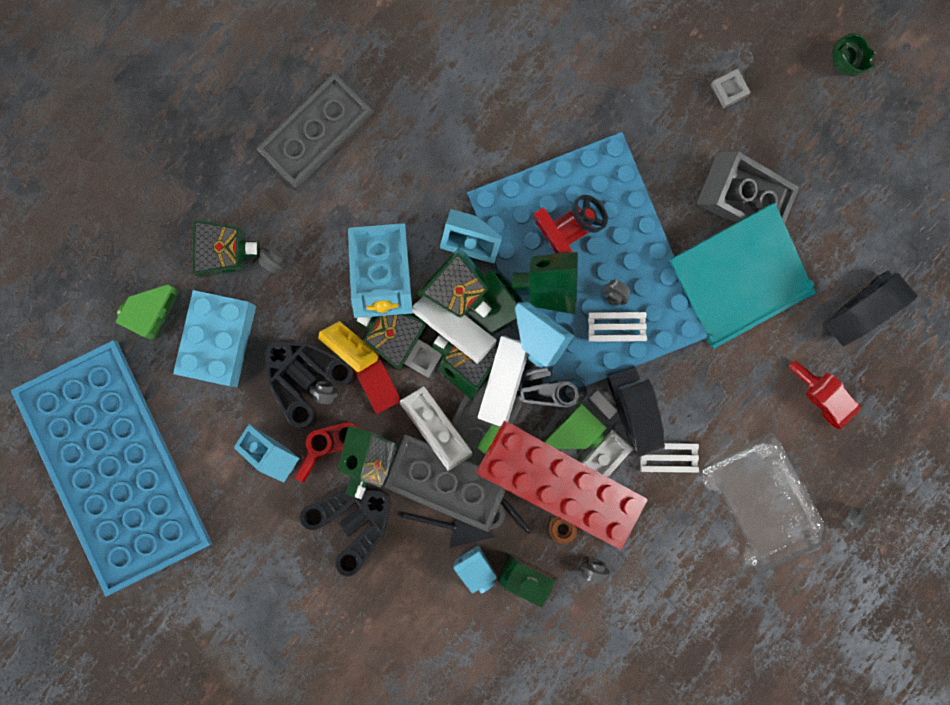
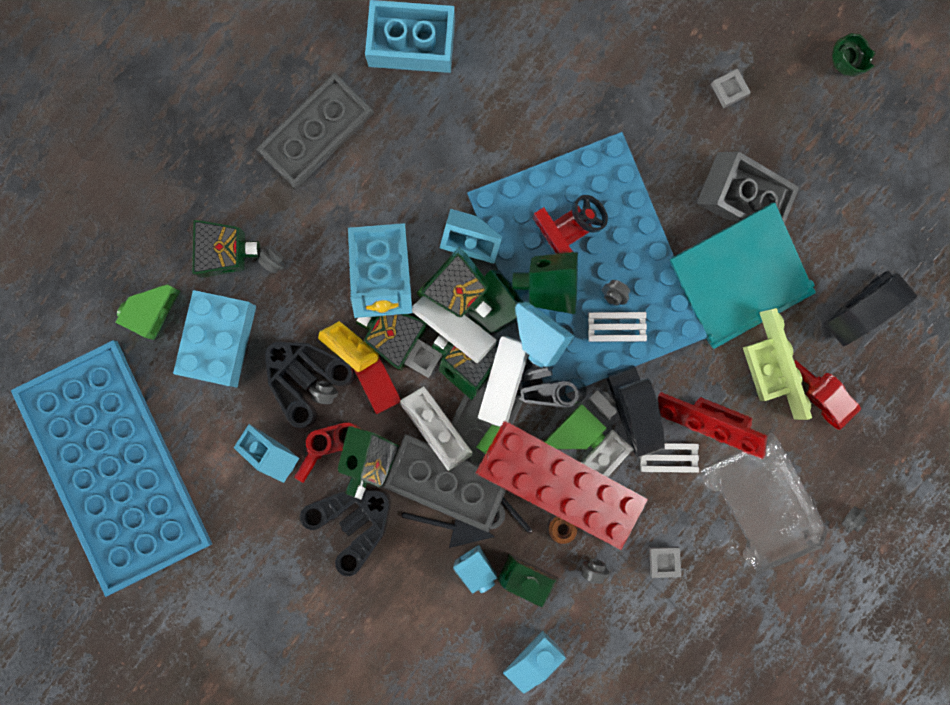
(410, 36): none -> medium azure brick
(535, 663): none -> medium azure slope
(665, 562): none -> light grey plate
(715, 422): none -> red bracket
(774, 367): none -> yellowish green bracket

